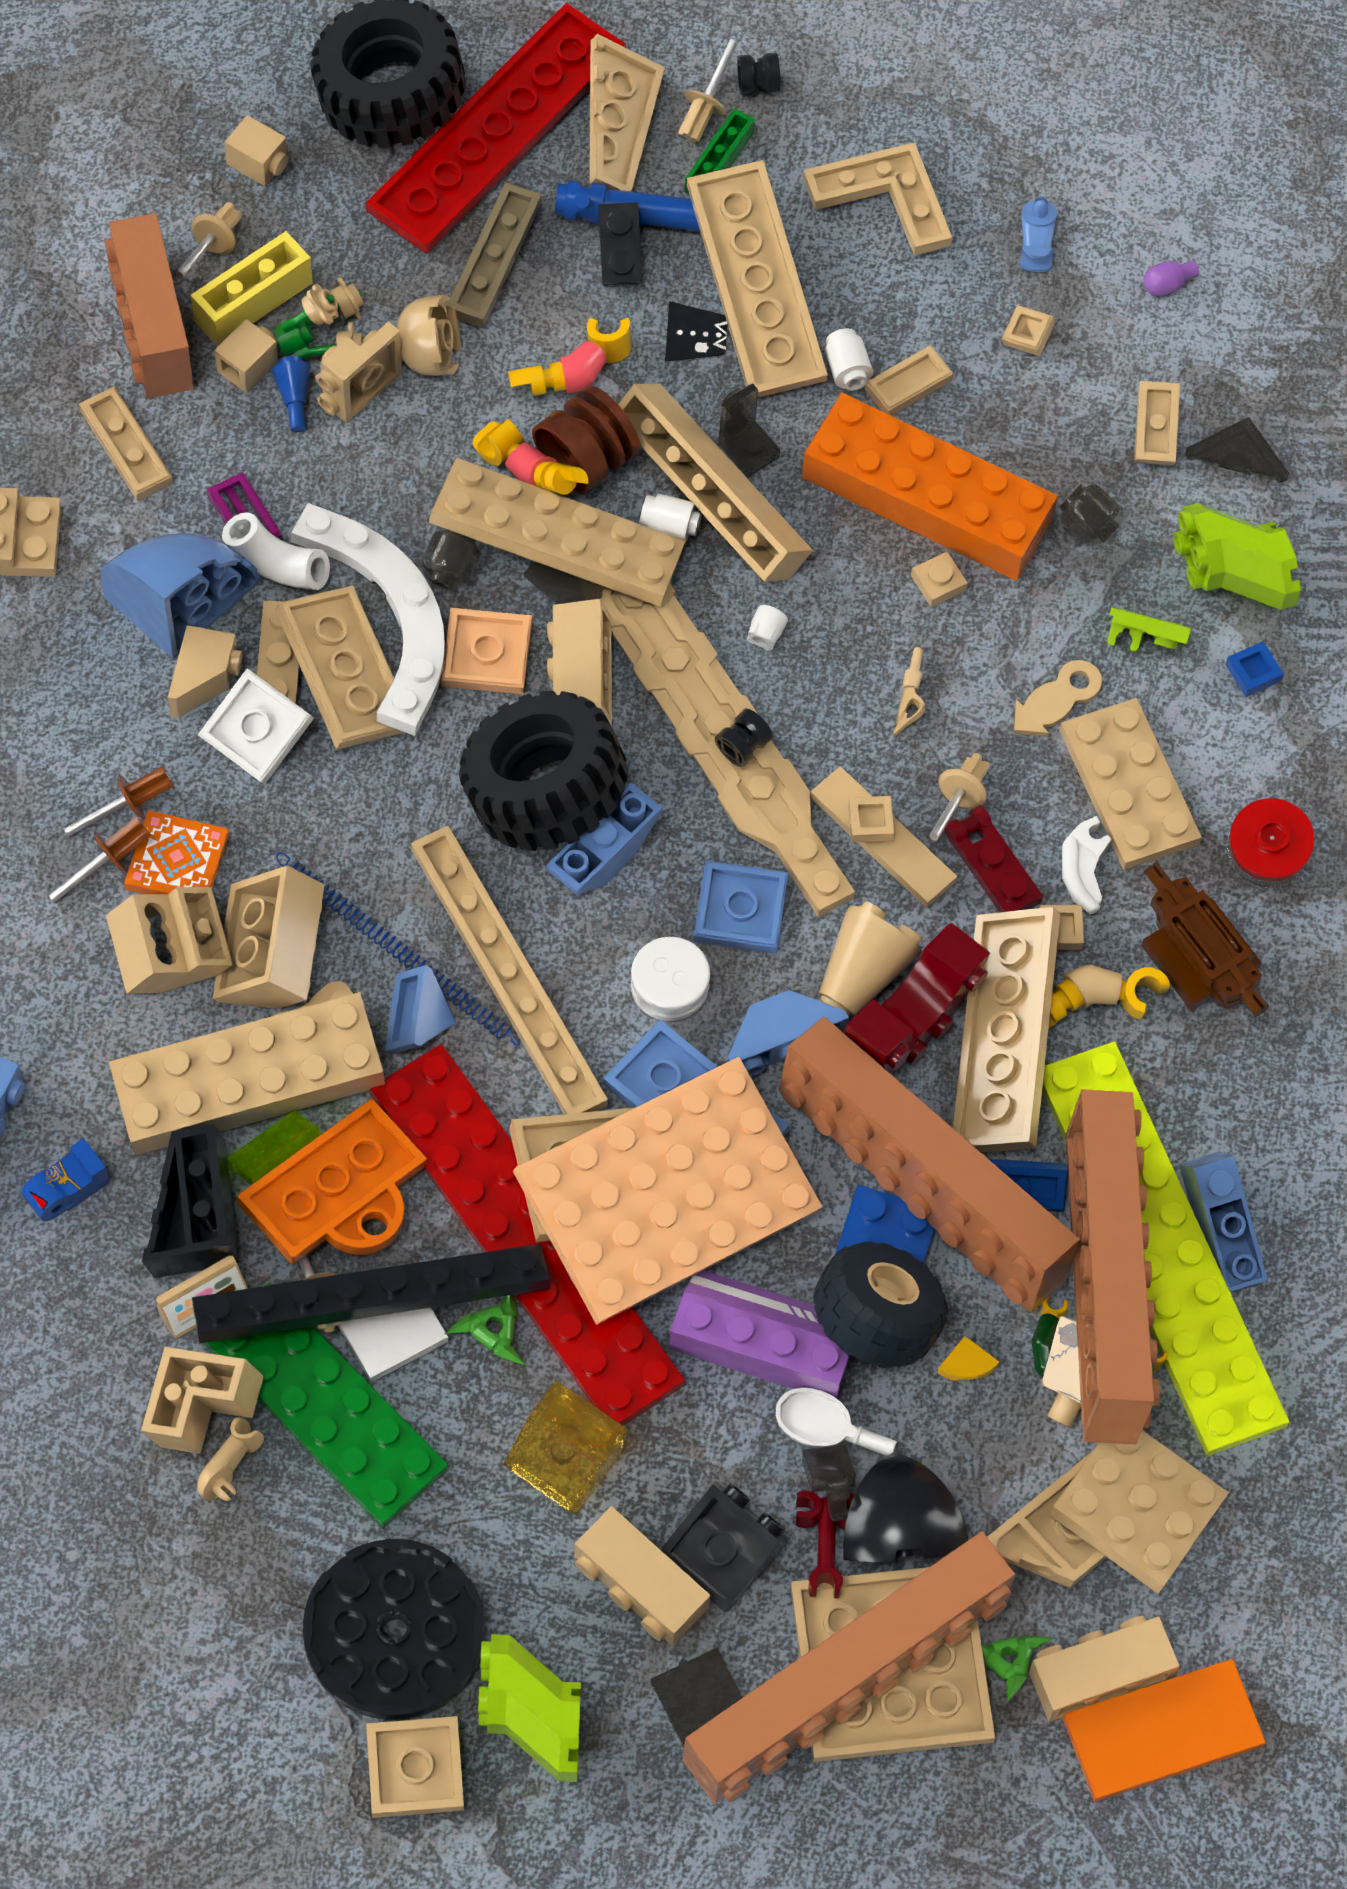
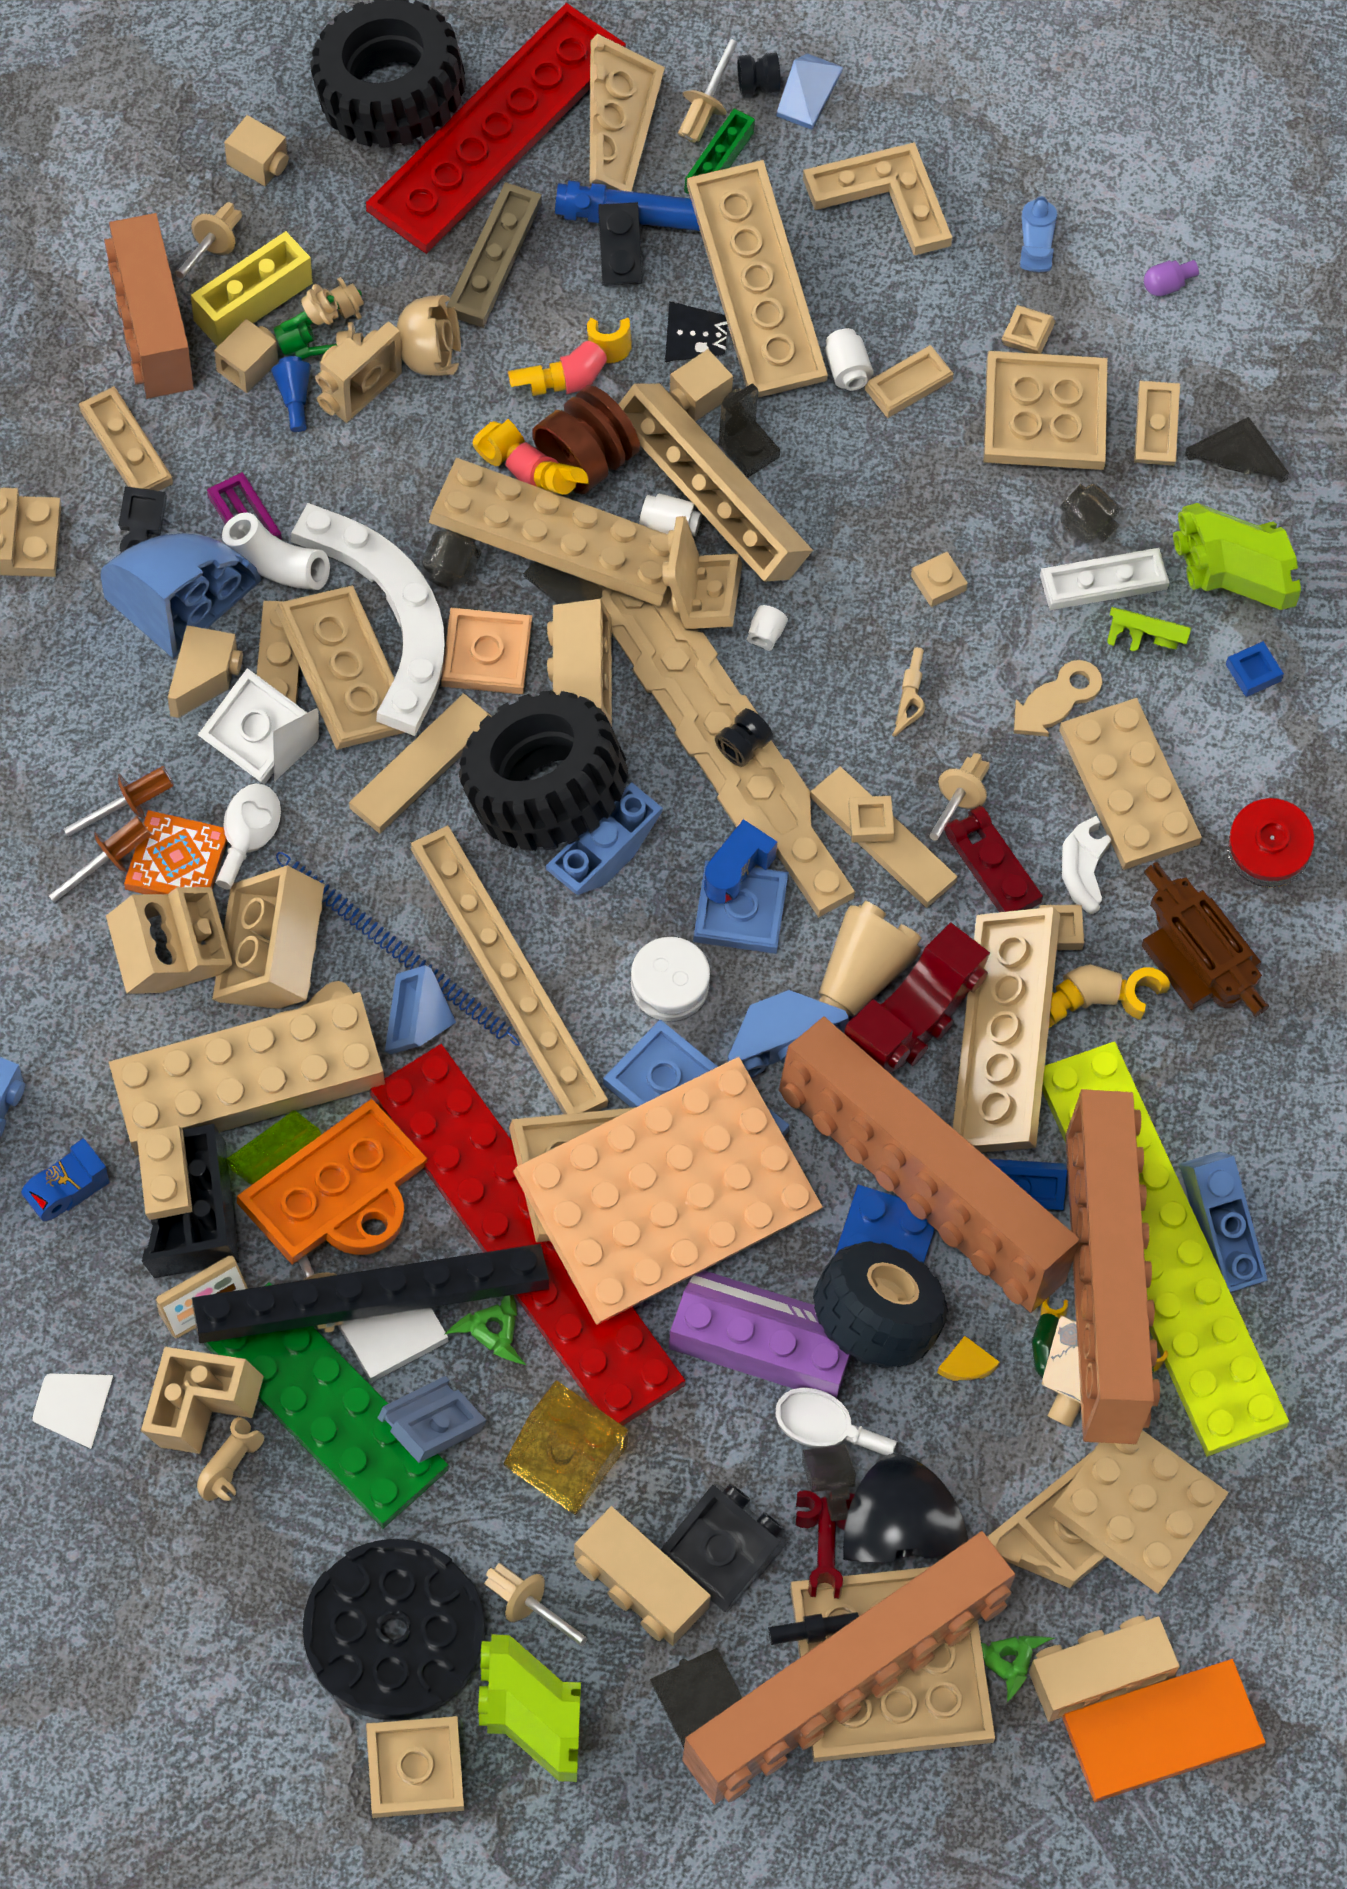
(72, 1405): none -> white sticker
(141, 515): none -> black plate
(164, 1172): none -> tan plate
(248, 826): none -> white piece
(294, 740): none -> white sticker
(418, 765): none -> tan tile
(432, 1419): none -> sand blue plate
(525, 1597): none -> tan piece
(701, 384): none -> tan brick
(701, 586): none -> tan bracket
(736, 860): none -> blue leg
(808, 90): none -> medium blue slope
(812, 1628): none -> black bar
(929, 486): orange brick -> none
(1045, 410): none -> tan plate
(1104, 579): none -> white tile

